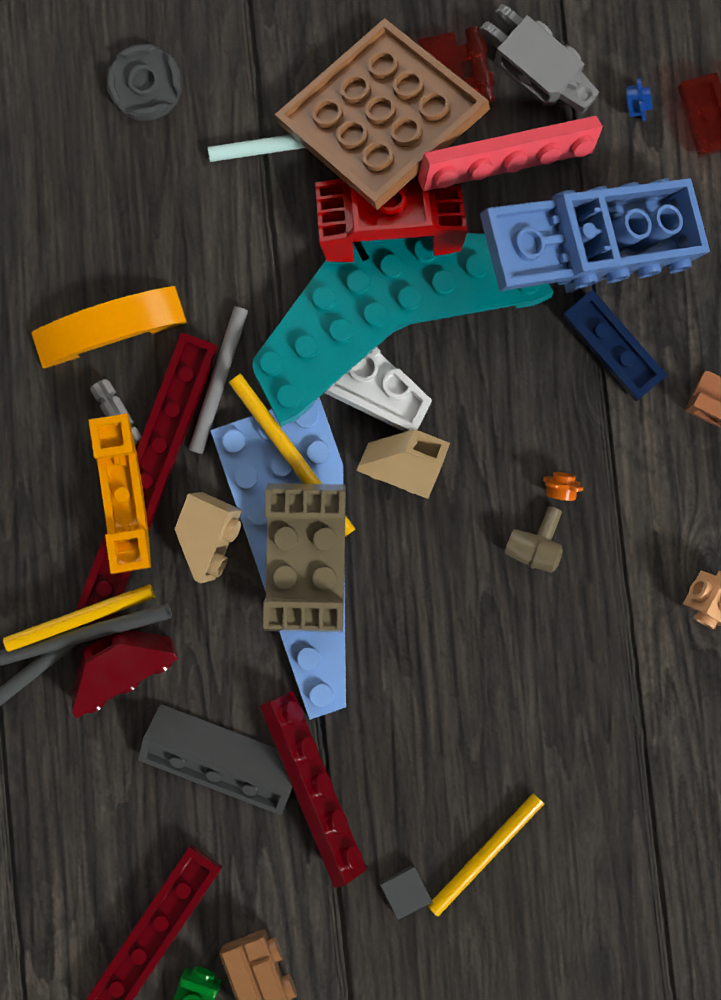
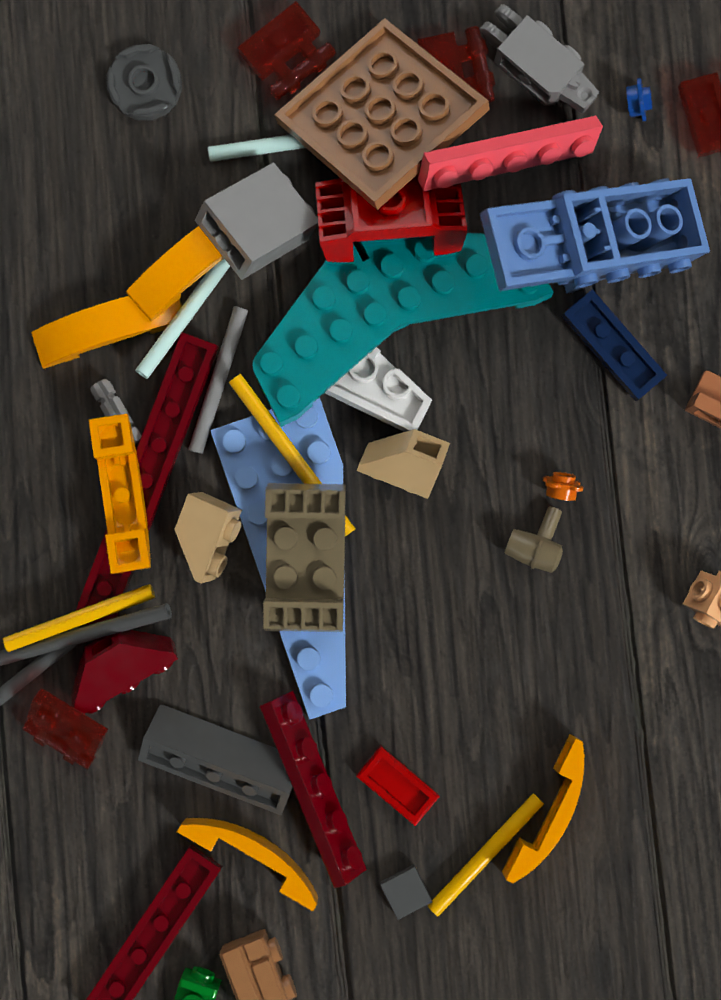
(64, 729): none -> clear red plate
(173, 273): none -> light orange slope
(181, 319): none -> light aqua piece
(257, 220): none -> light grey brick
(279, 42): none -> clear red plate
(295, 883): none -> light orange slope
(397, 785): none -> red tile
(528, 856): none -> light orange slope

